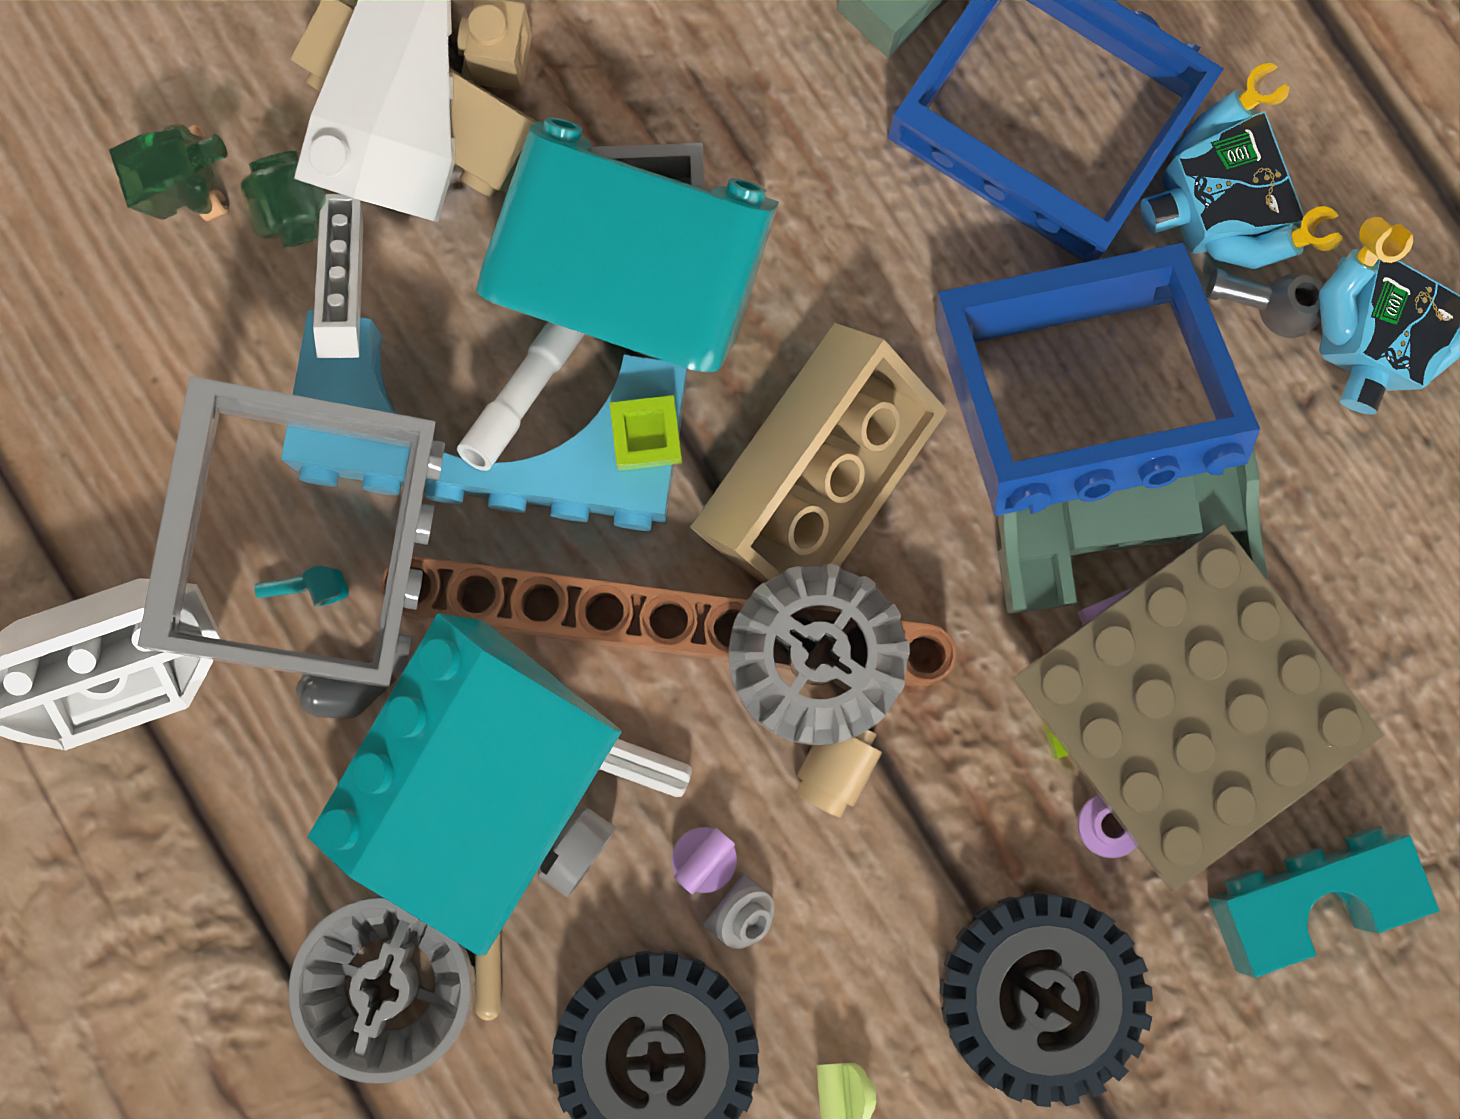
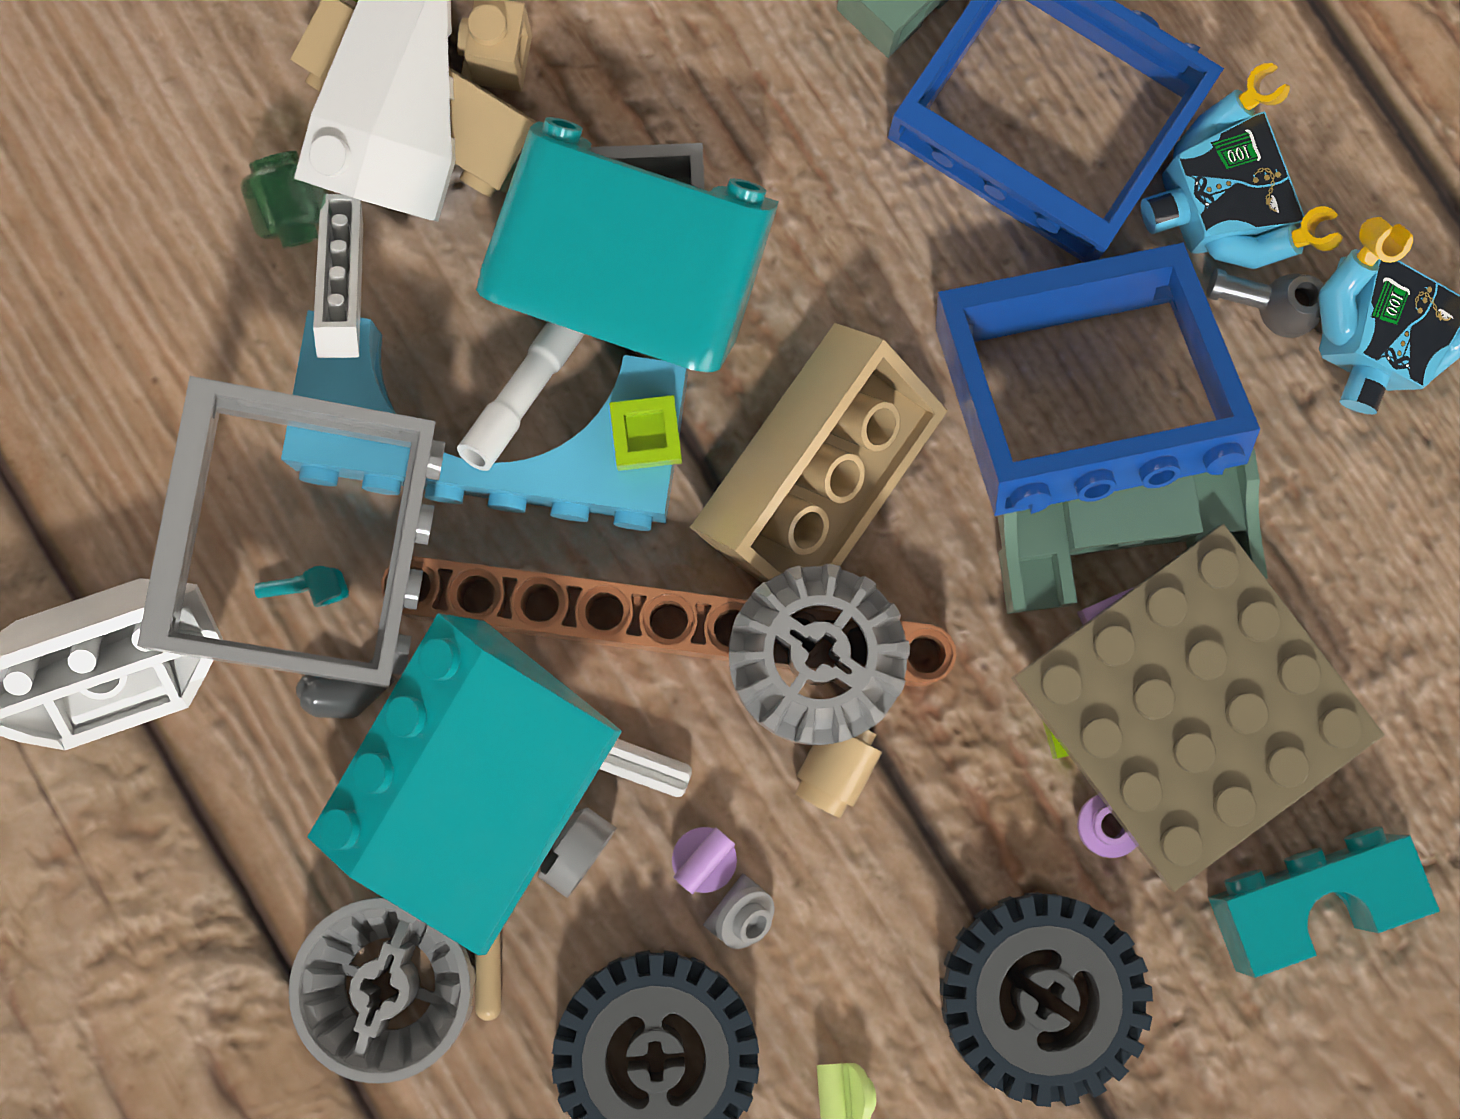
(170, 171): clear green piece -> none

